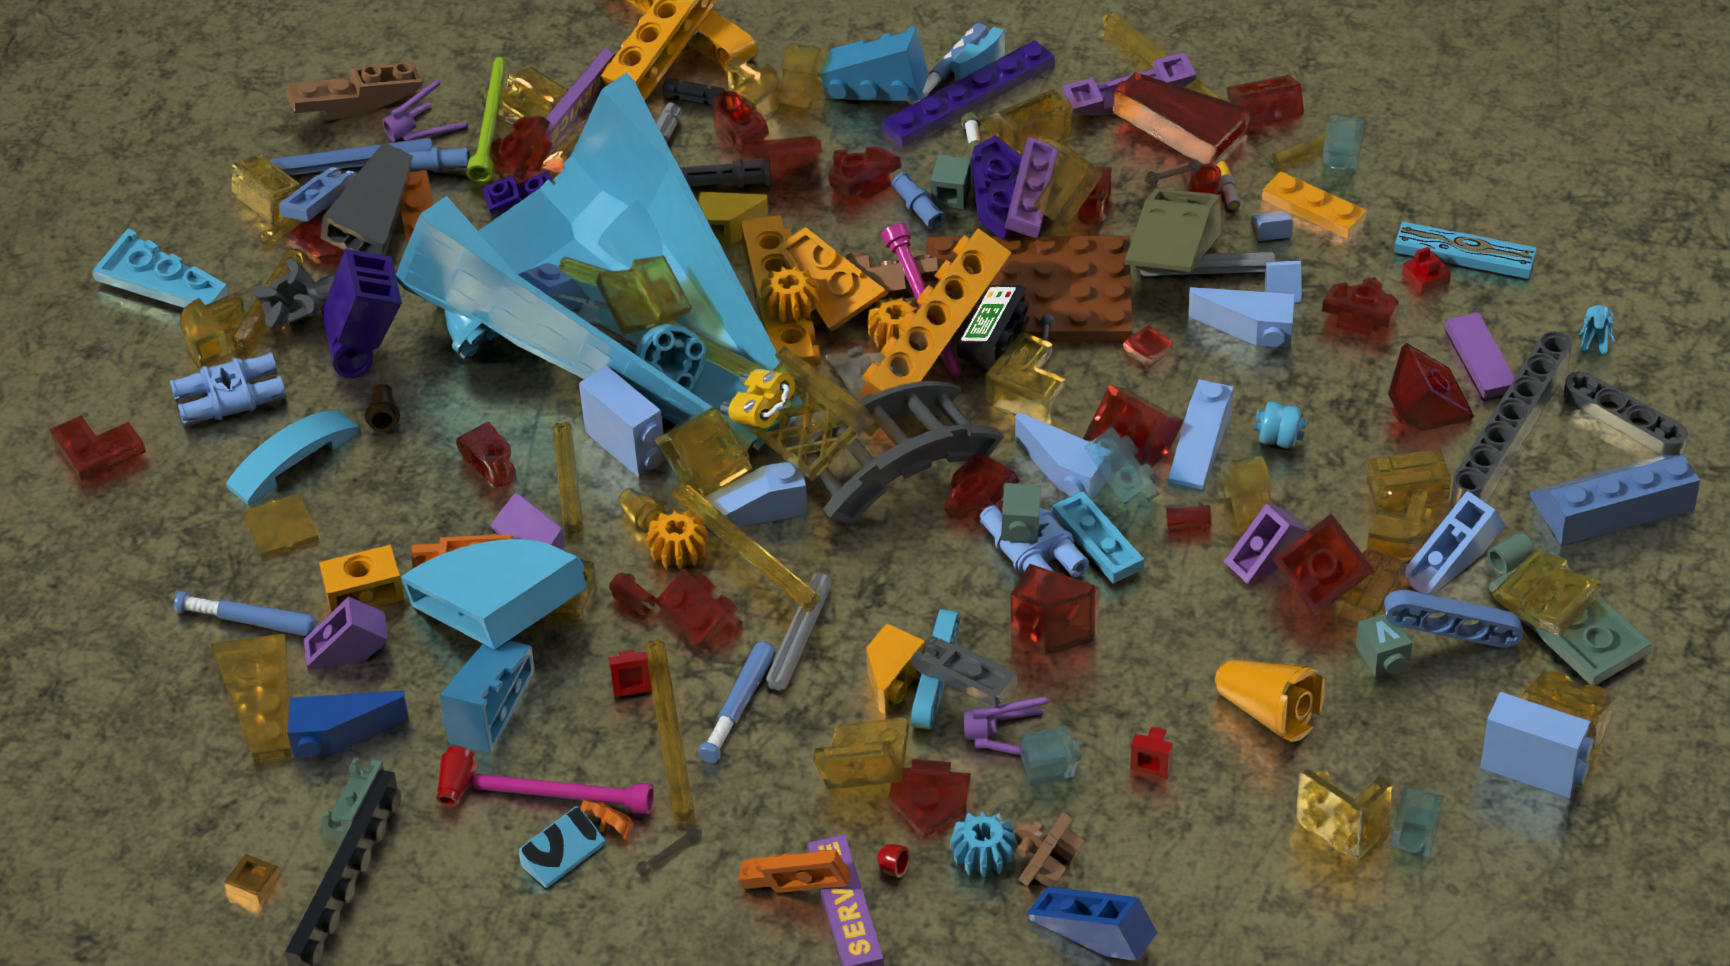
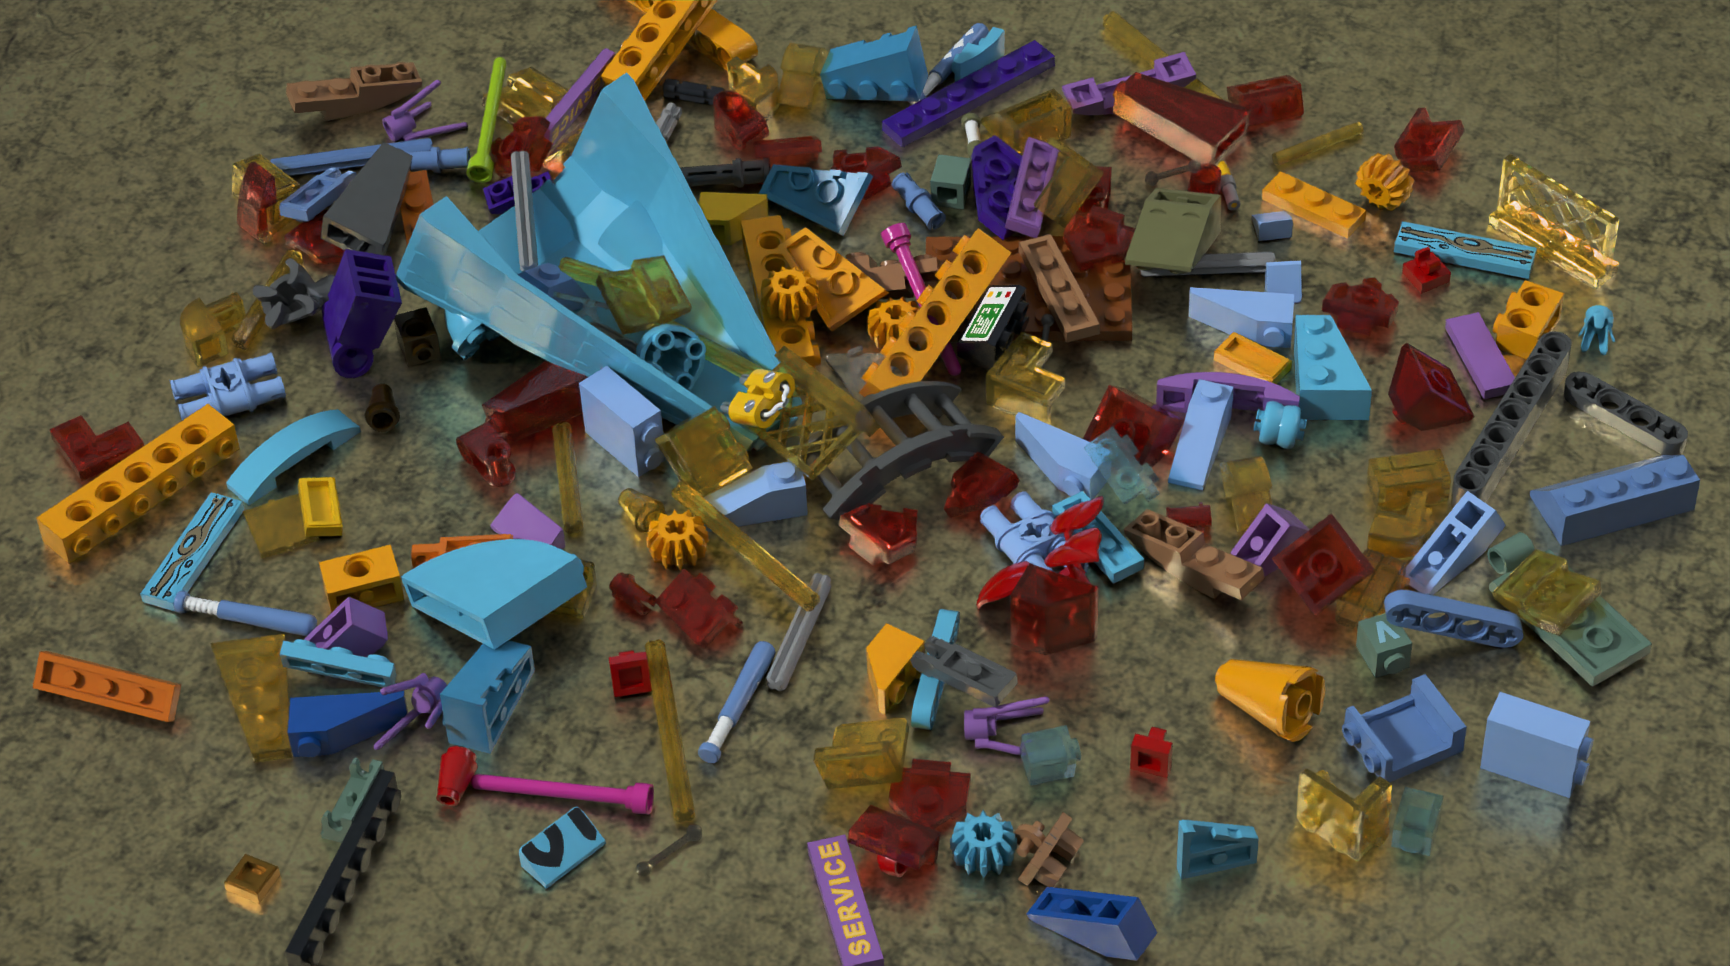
(107, 686): none -> orange plate
(138, 483): none -> light orange brick
(152, 273): medium azure wing -> none
(192, 550): none -> medium azure tile
(255, 195): none -> clear red slope
(320, 507): none -> yellow tile
(338, 663): none -> medium azure plate
(417, 337): none -> dark brown brick
(424, 700): none -> medium lavender plant
(524, 210): none -> light grey axle
(535, 402): none -> clear red slope
(617, 819): orange piece -> none
(795, 871): orange hinge -> none
(818, 195): none -> dark azure wing
(880, 533): none -> clear red plate
(895, 838): none -> clear red bracket
(1020, 512): sand green brick -> none
(1059, 288): none -> medium nougat plate
(1077, 549): none -> red plant
(1097, 237): none -> clear red plate
(1148, 346): clear red tile -> none
(1187, 557): none -> medium nougat slope
(1214, 847): none -> medium azure wing
(1248, 392): none -> medium lavender slope
(1252, 359): none -> light orange tile
(1327, 372): none -> medium azure wedge
(1343, 142): clear light blue brick -> none
(1384, 181): none -> light orange gear
(1406, 732): none -> medium blue panel
(1427, 144): none -> clear red bracket
(1527, 317): none -> light orange brick
(1554, 244): none -> clear yellow fence
(1585, 702): clear yellow slope -> none

